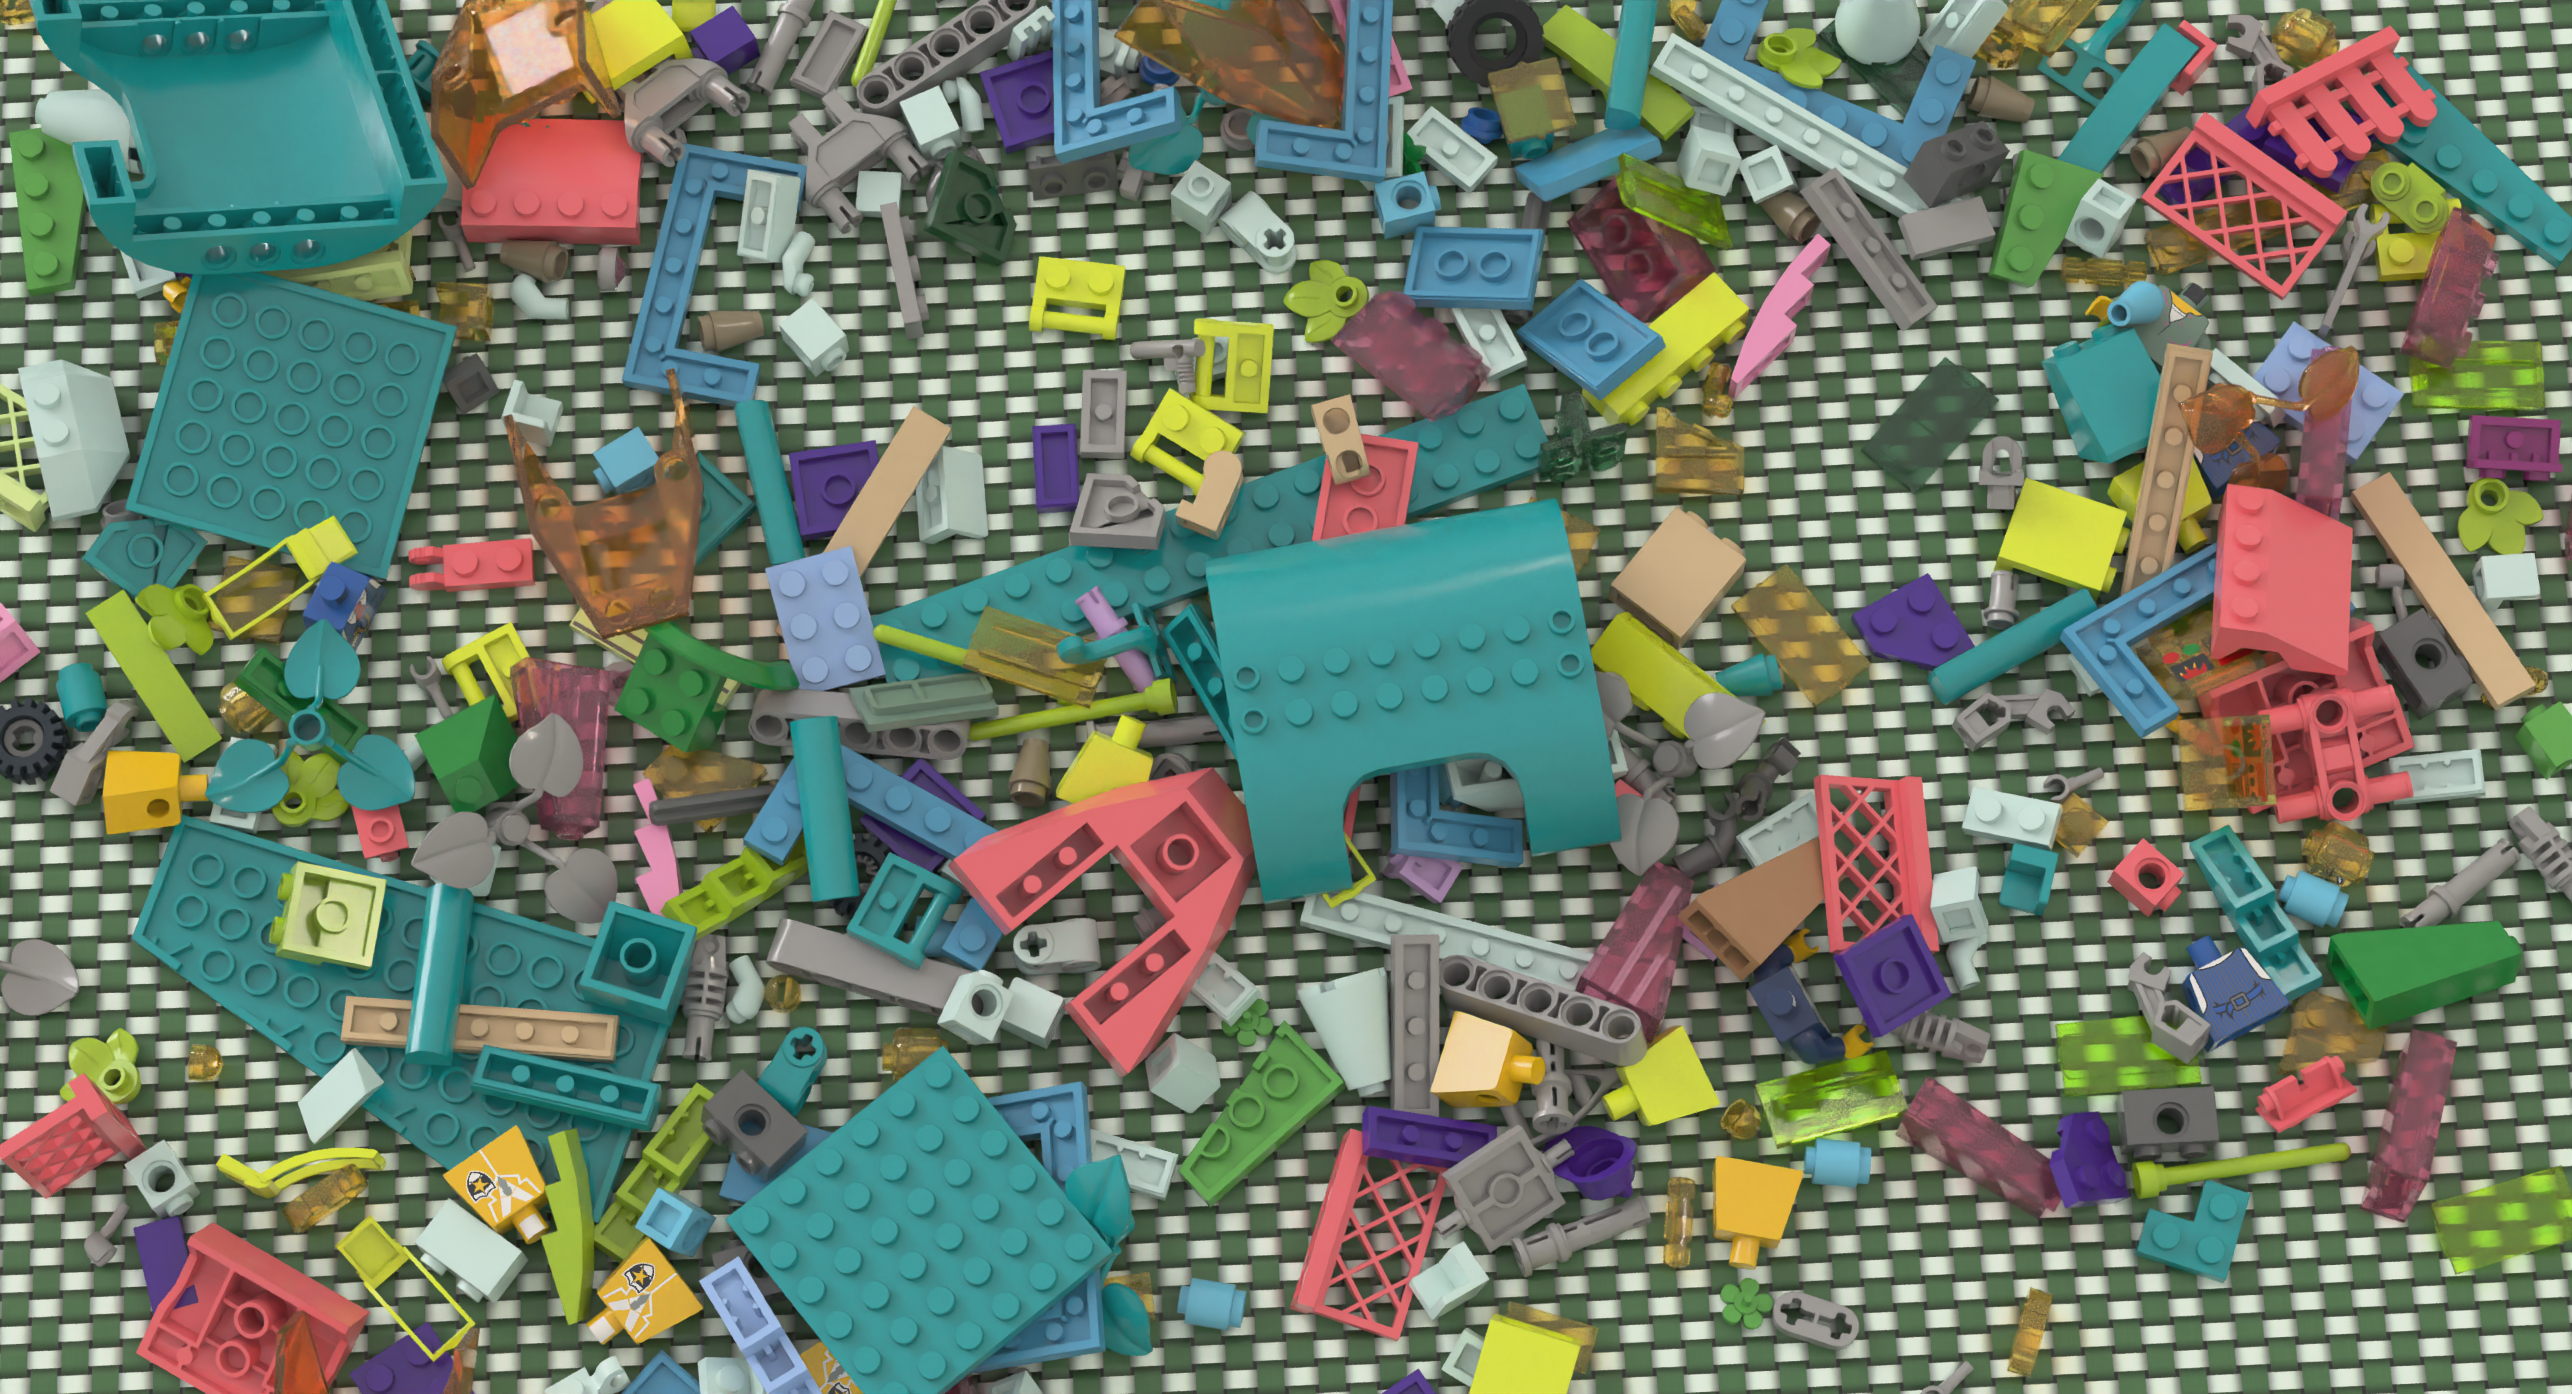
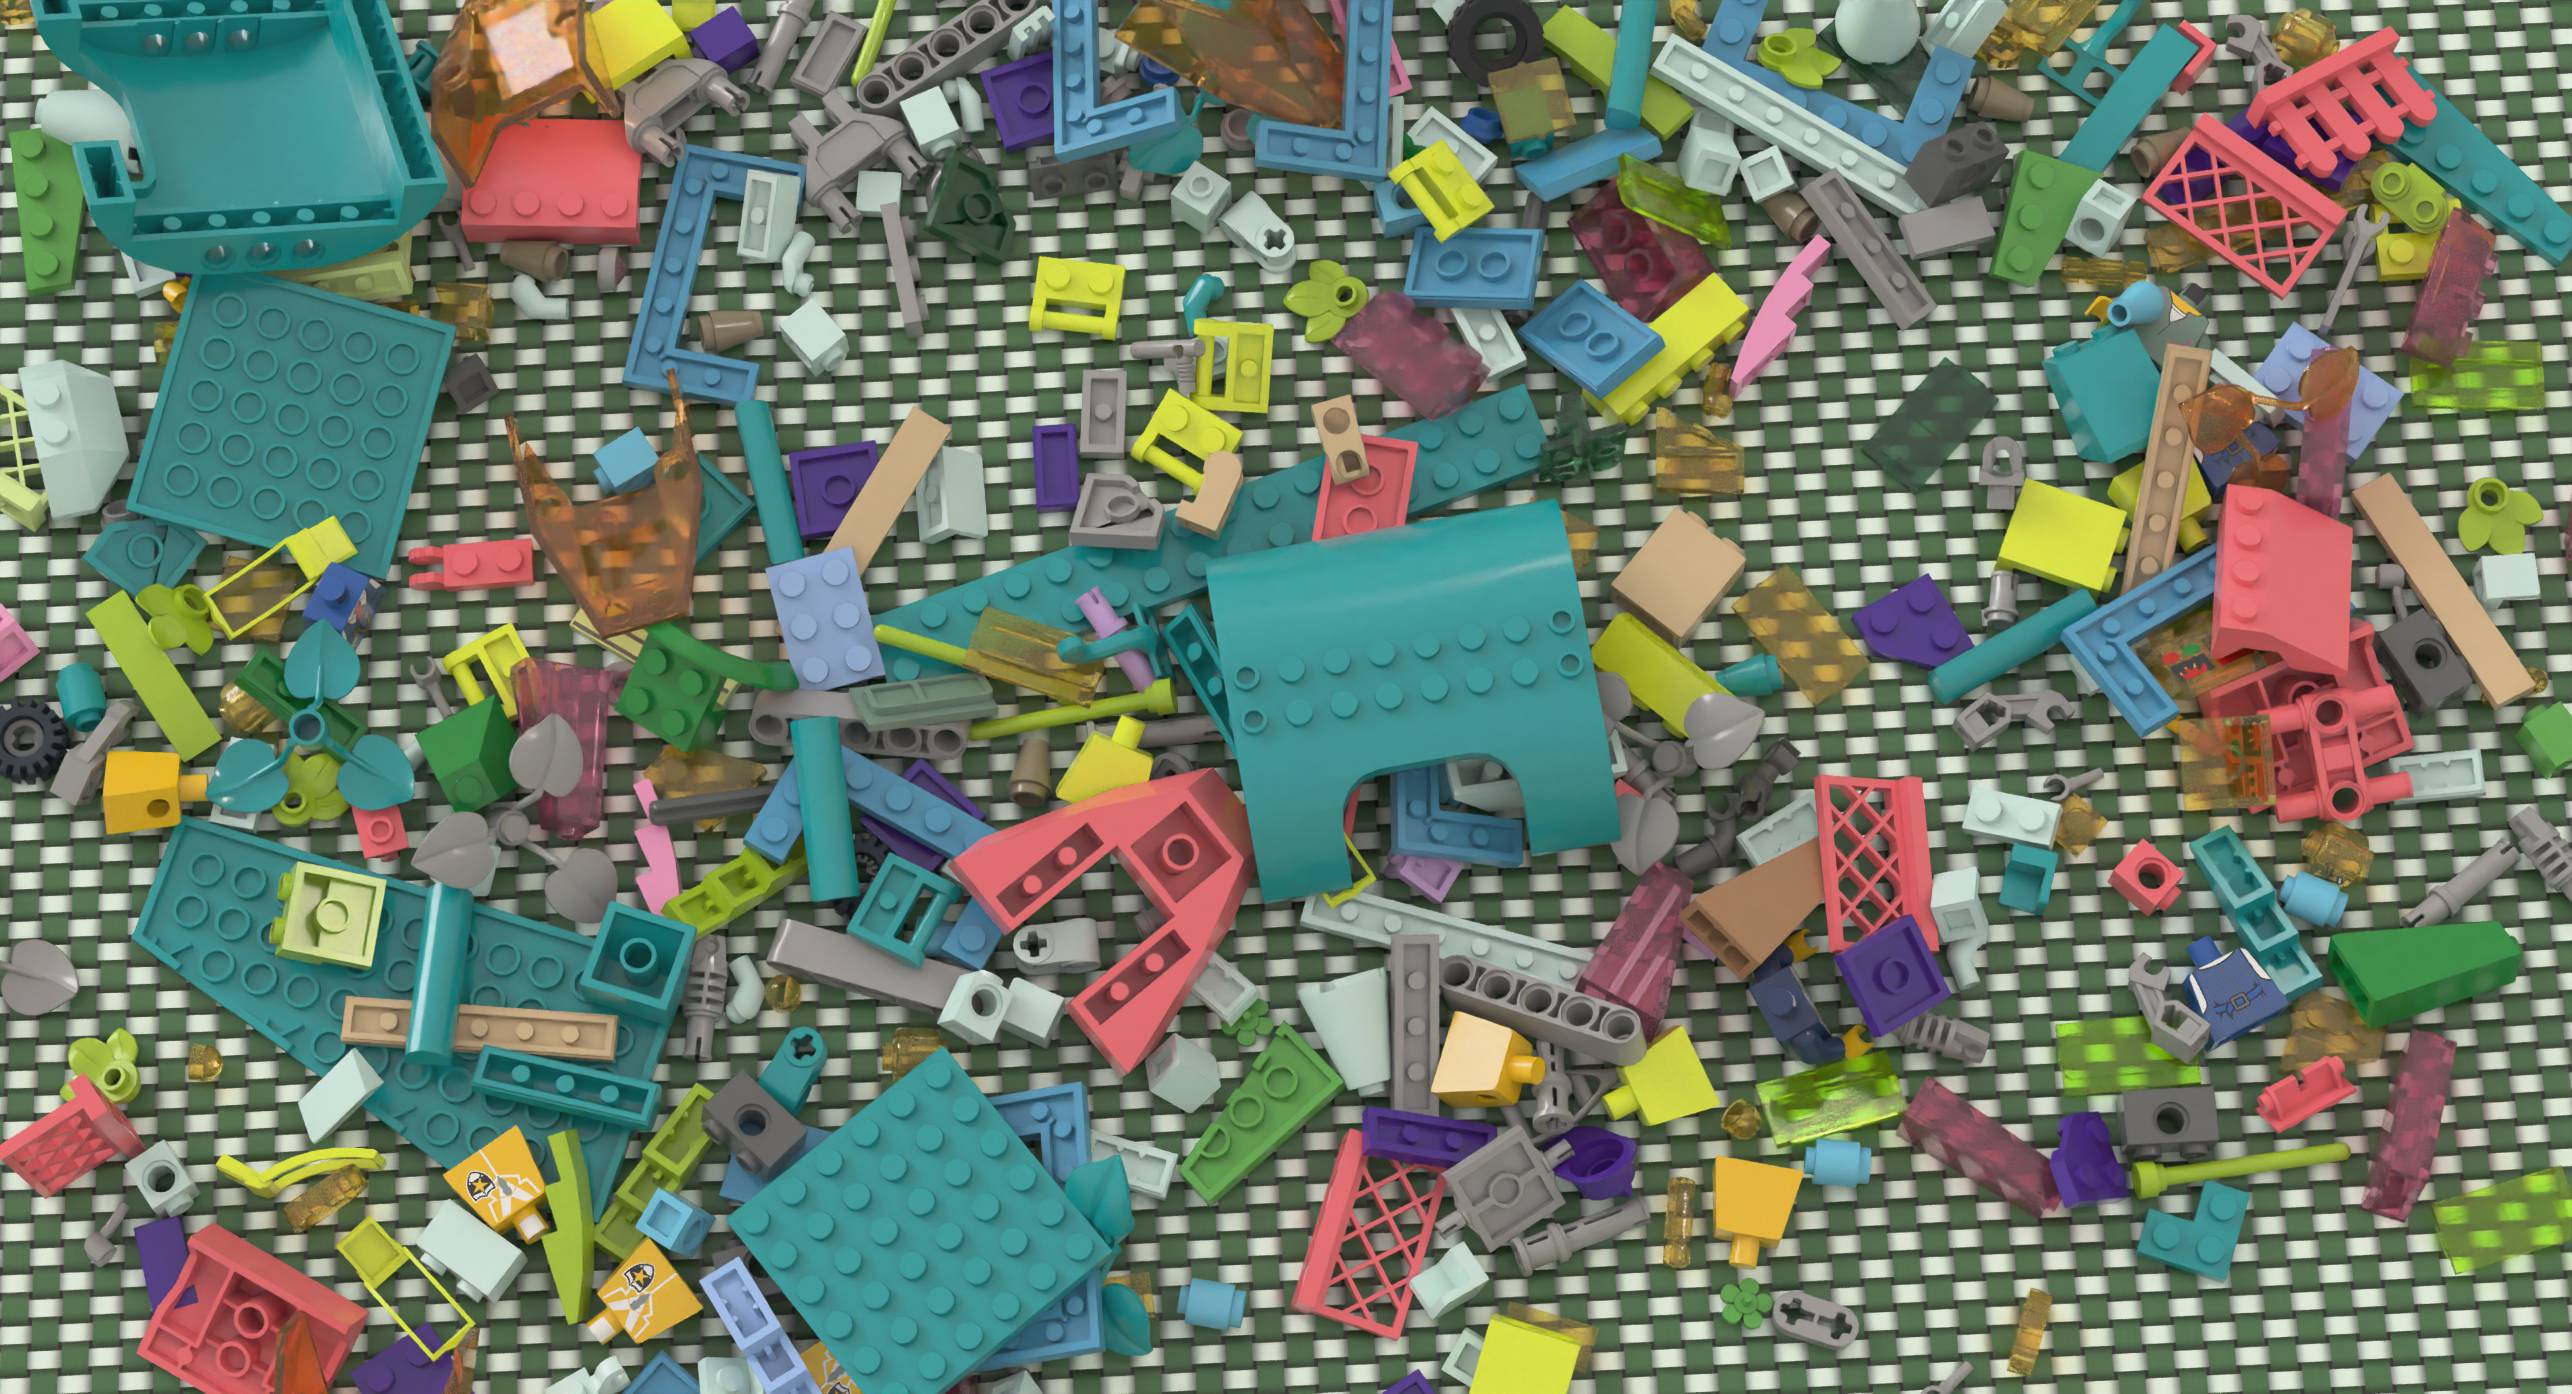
(534, 414): light aqua panel -> none
(1198, 297): none -> teal arm
(1442, 190): none -> neon yellow plate
(2514, 445): magenta bracket -> none

